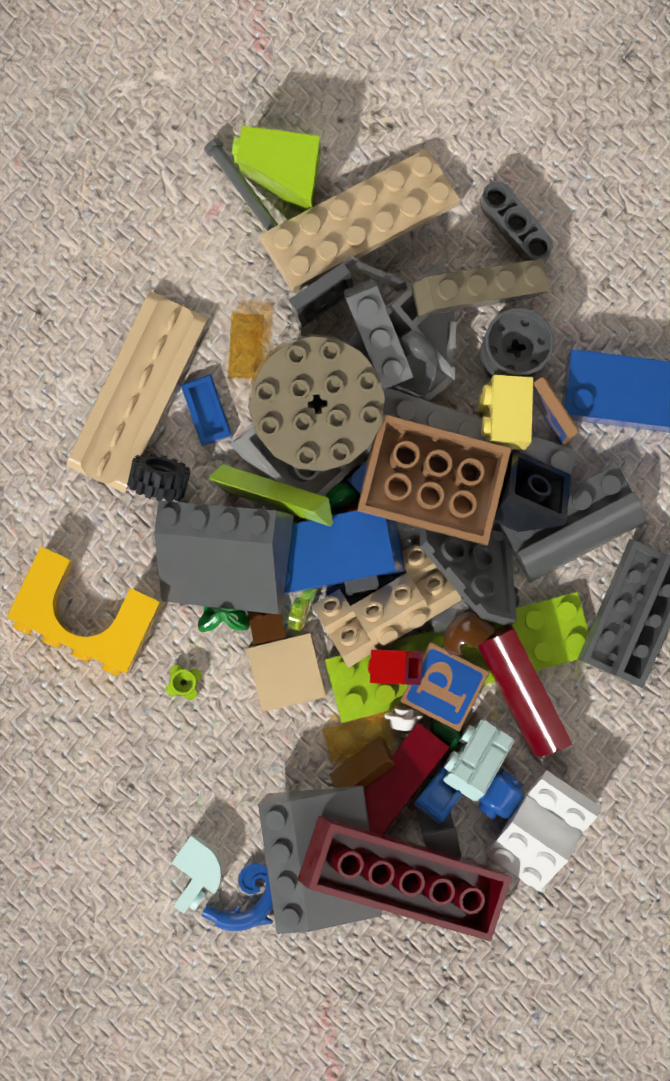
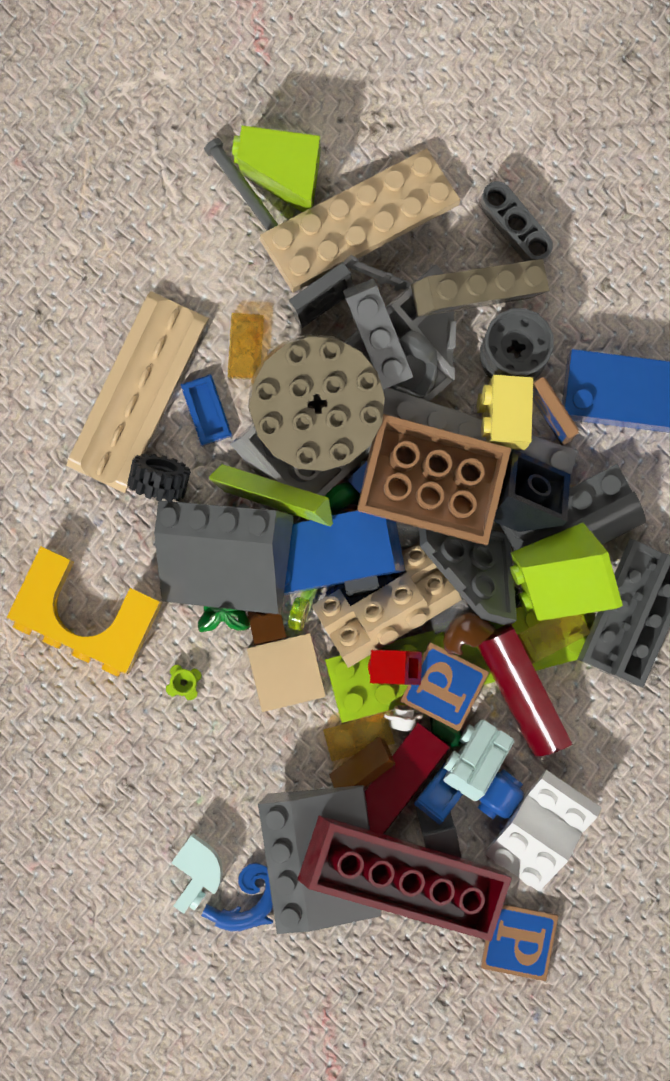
(521, 943): none -> tile
(552, 636): none -> clear yellow plate
(565, 575): none -> lime slope

